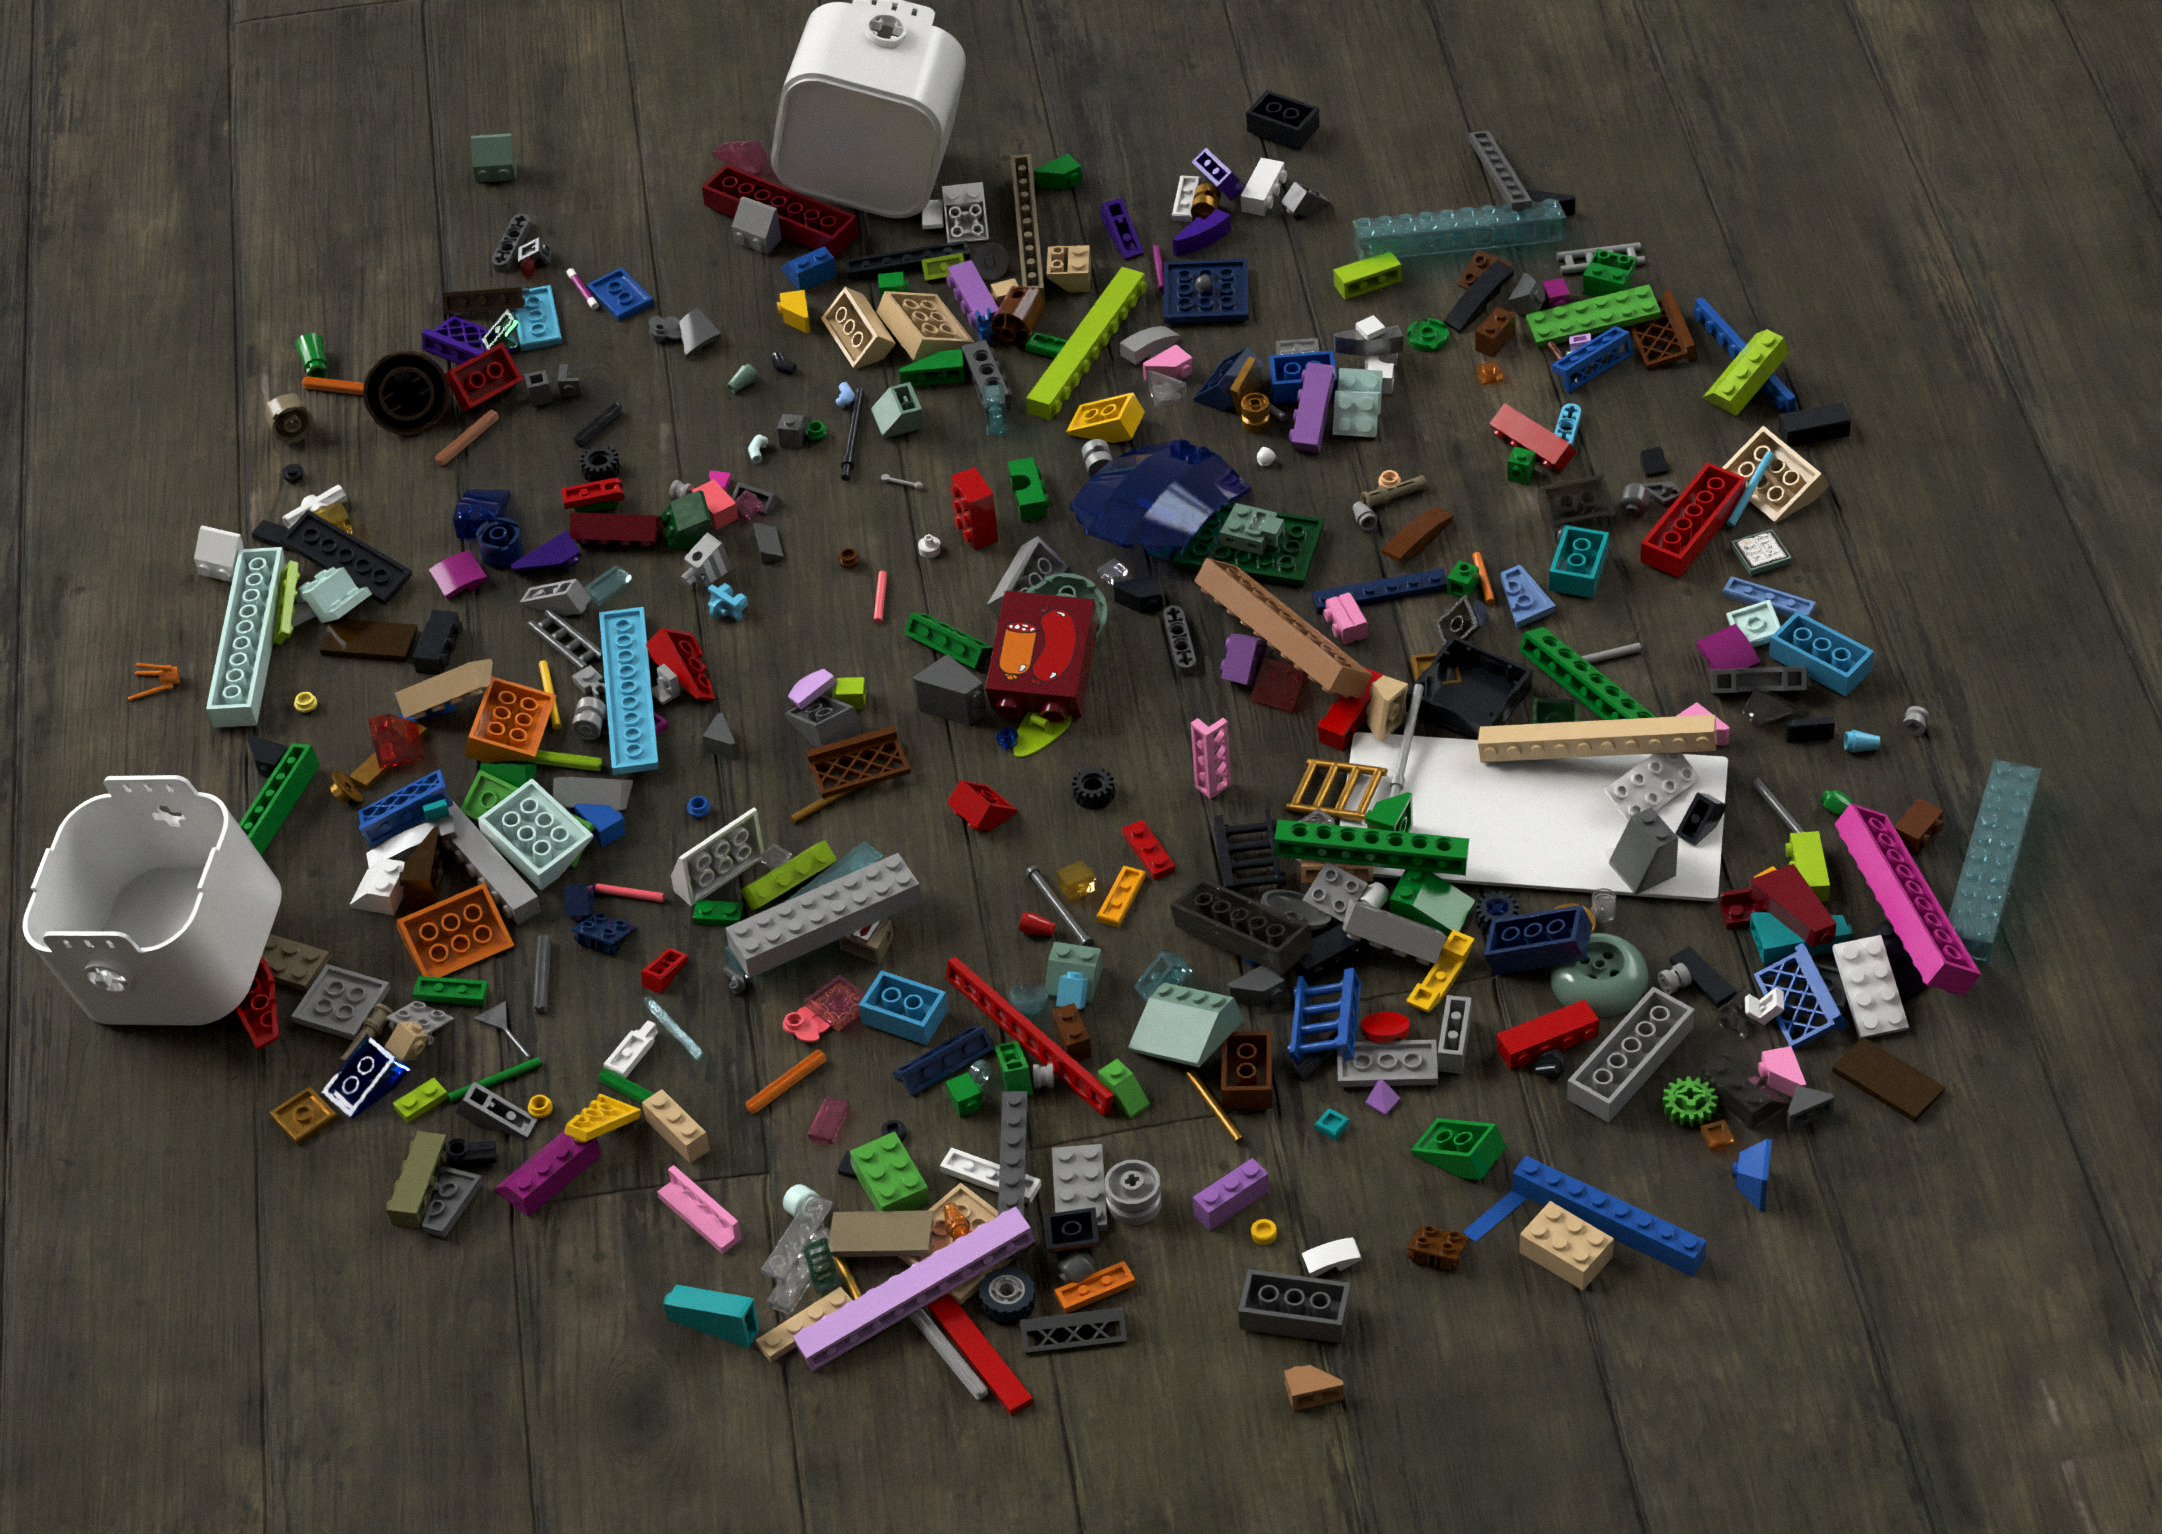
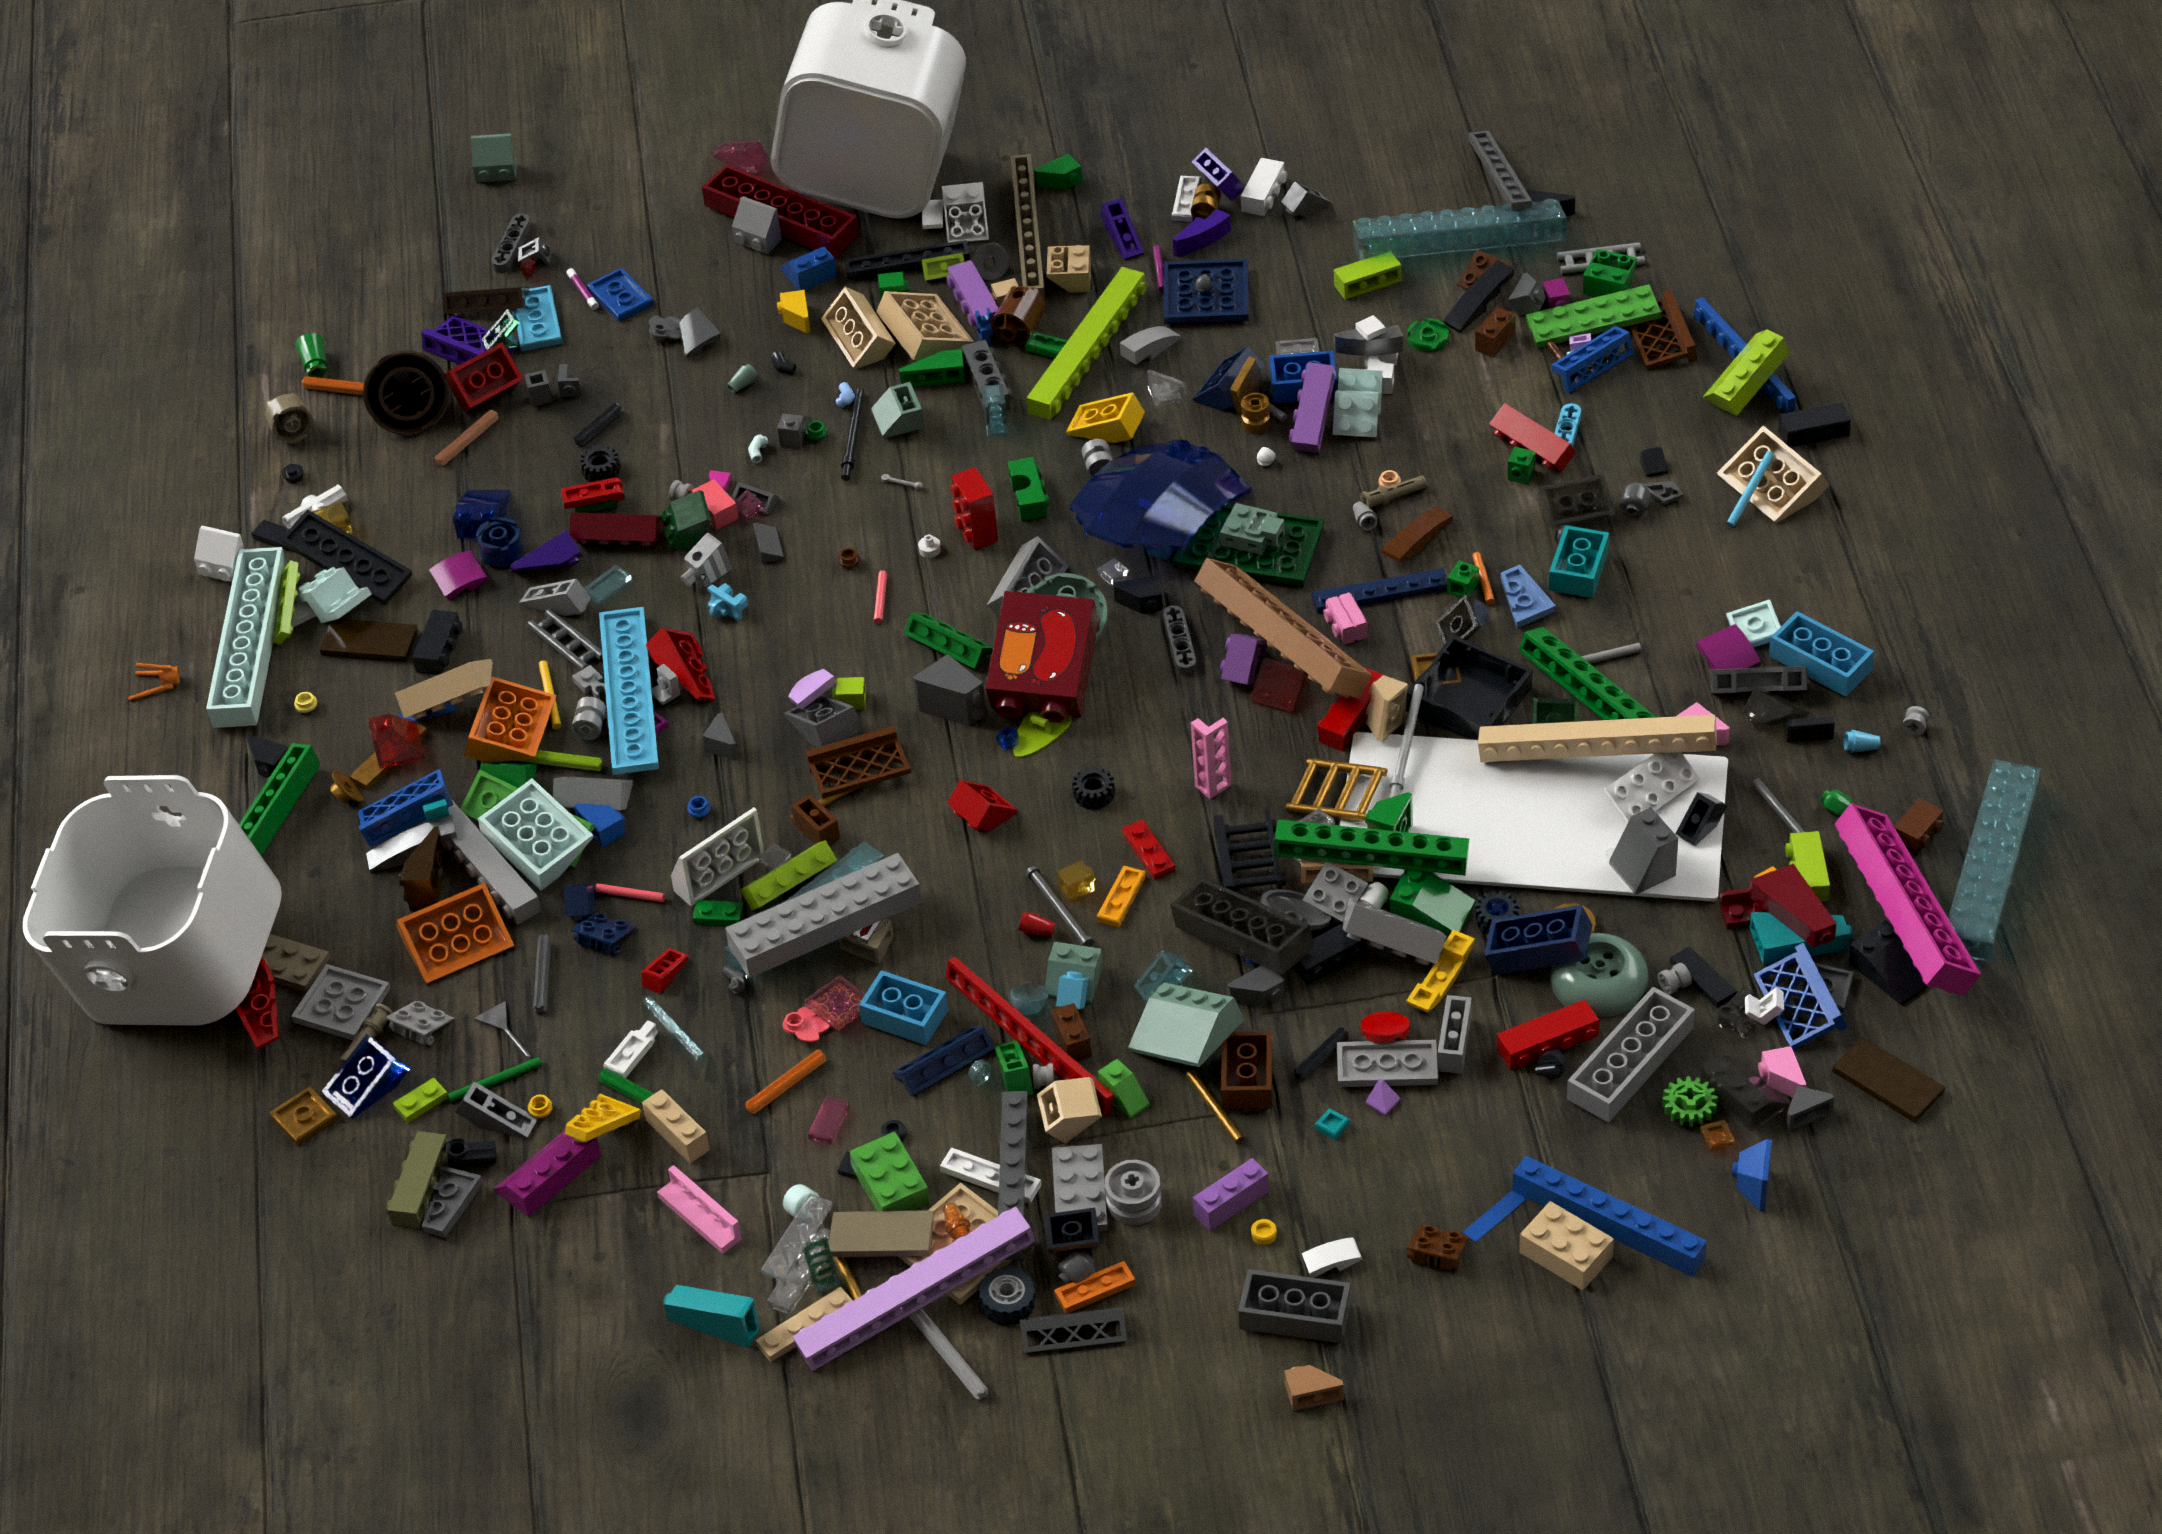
(380, 888): white slope -> none
(407, 1040): tan brick -> none
(450, 990): green plate -> none
(815, 820): none -> reddish brown brick
(964, 1094): green brick -> none
(980, 1354): red tile -> none
(1069, 1107): none -> tan slope
(1172, 363): bright pink slope -> none
(1282, 119): black brick -> none
(1345, 1024): blue fence -> none
(1461, 1147): green slope -> none
(1488, 373): clear orange plate -> none
(1603, 904): clear wheel -> none
(1692, 520): red brick -> none
(1753, 593): medium blue tile -> none
(1761, 552): tile -> none
(1870, 987): white plate -> none

